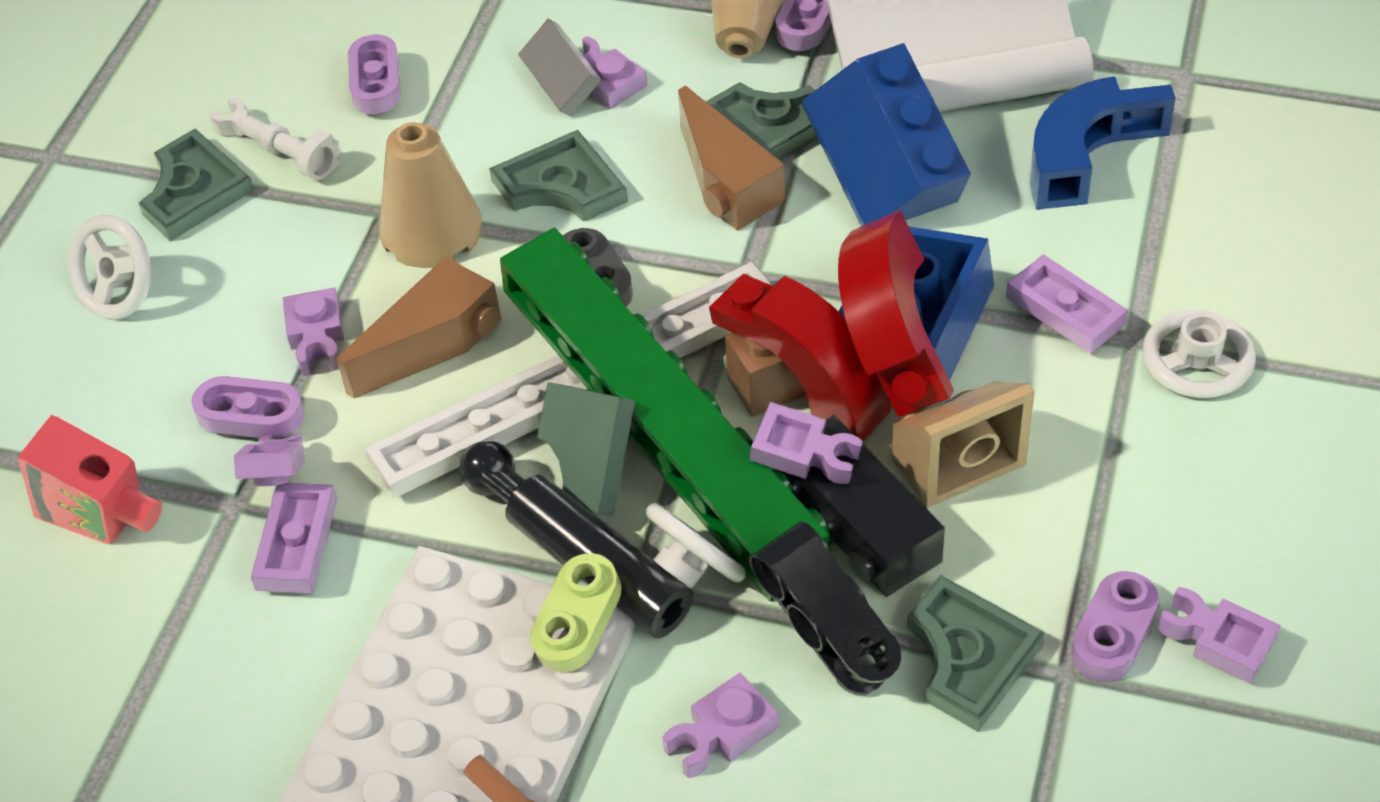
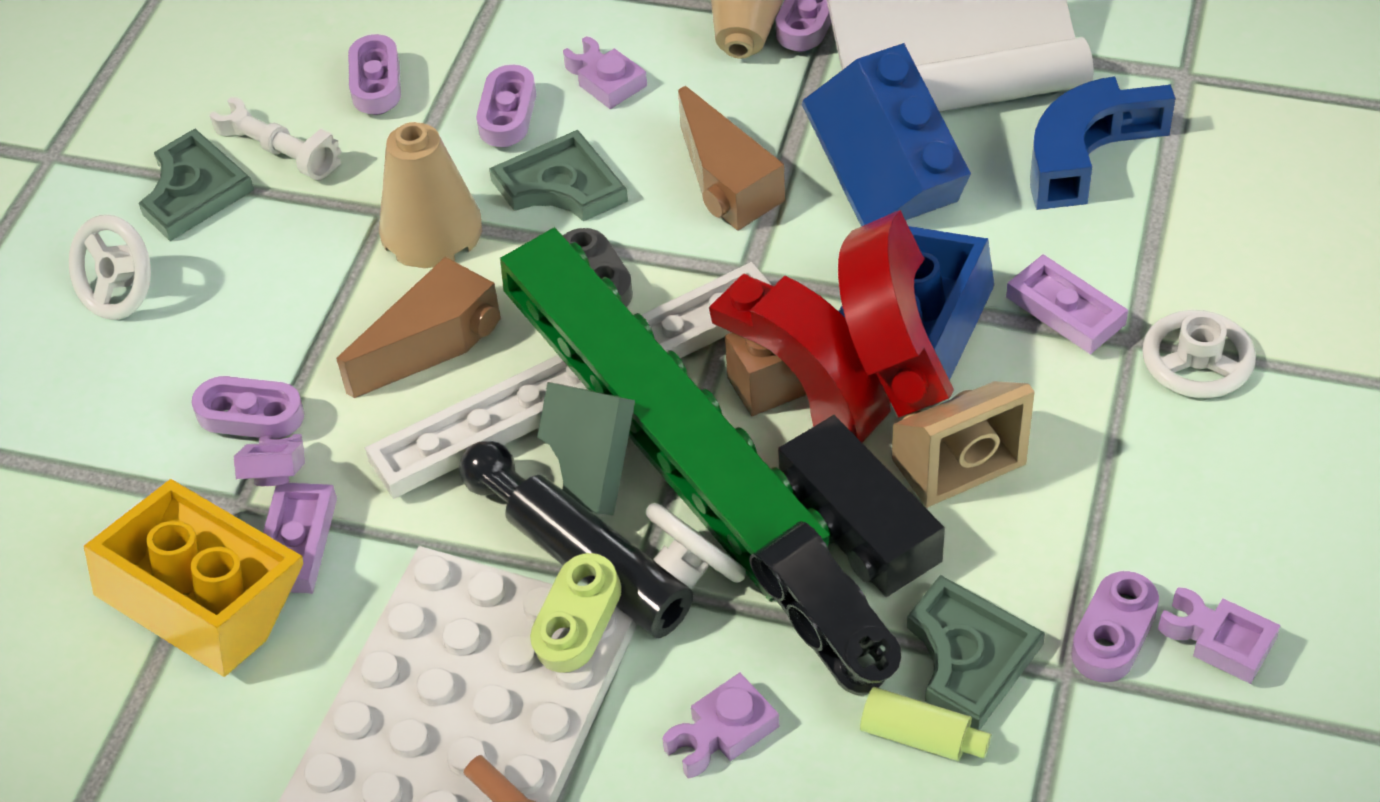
(84, 483): coral torso -> none
(193, 575): none -> yellow slope
(313, 326): lavender plate -> none
(506, 105): none -> lavender plate
(559, 67): light grey tile -> none
(768, 118): sand green tile -> none
(797, 441): lavender plate -> none
(922, 725): none -> yellowish green cylinder

